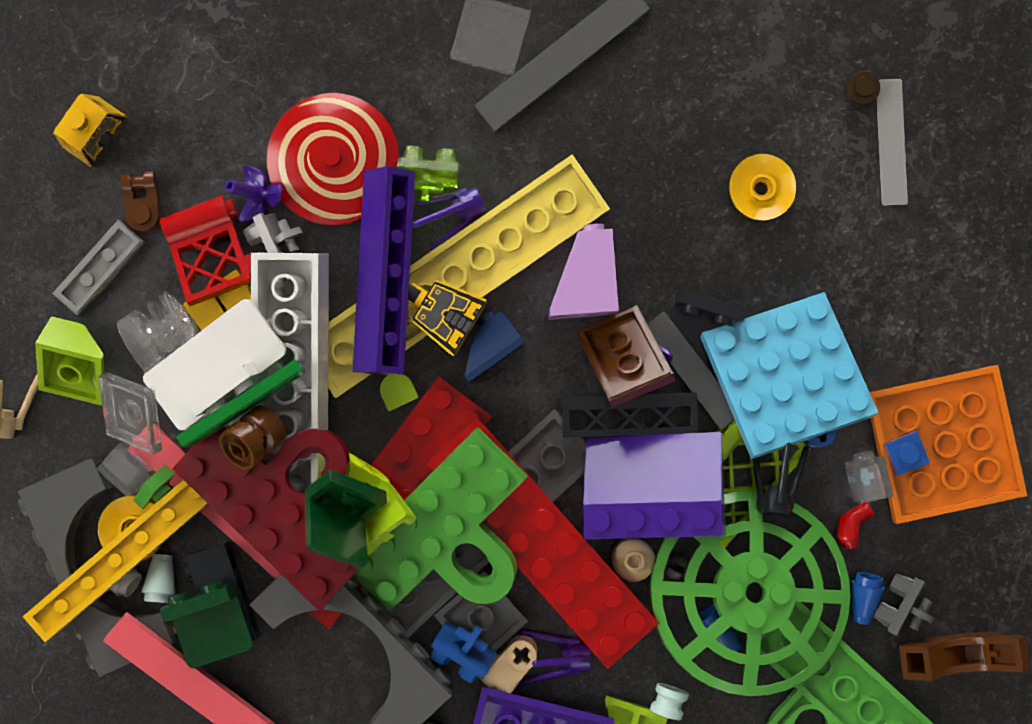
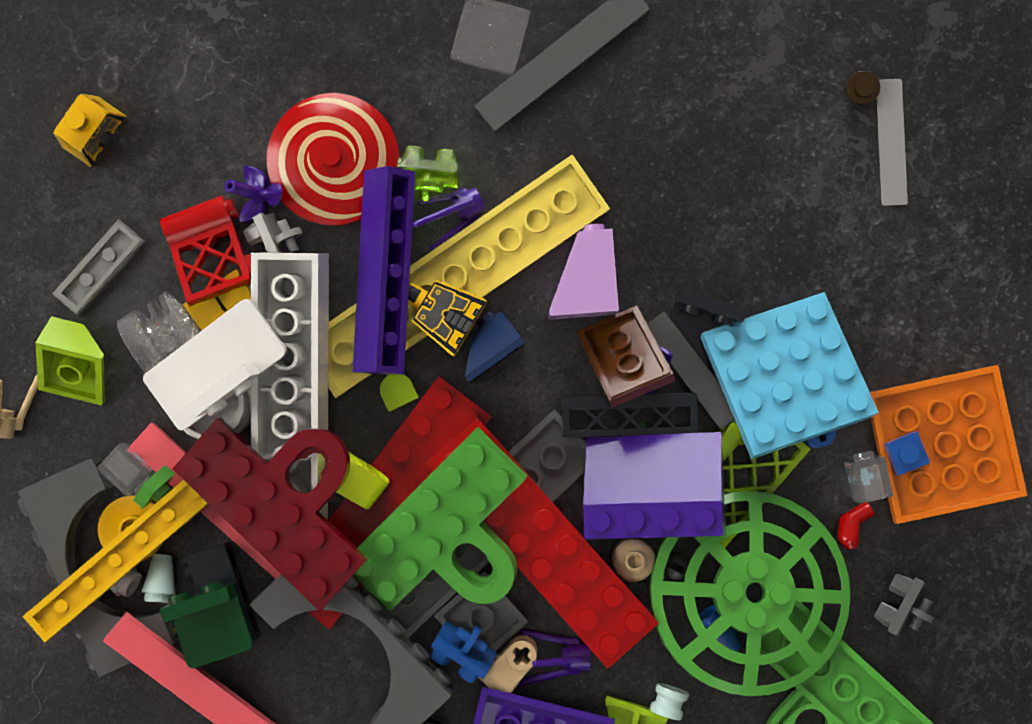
(130, 412): clear tile -> none
(141, 213): reddish brown plate -> none
(241, 404): green tile -> none
(252, 437): reddish brown wheel -> none
(337, 516): dark green bracket -> none
(388, 517): lime wing -> none
(776, 177): yellow dish -> none
(778, 500): black plant -> none
(866, 595): blue cone -> none
(963, 652): reddish brown arch -> none

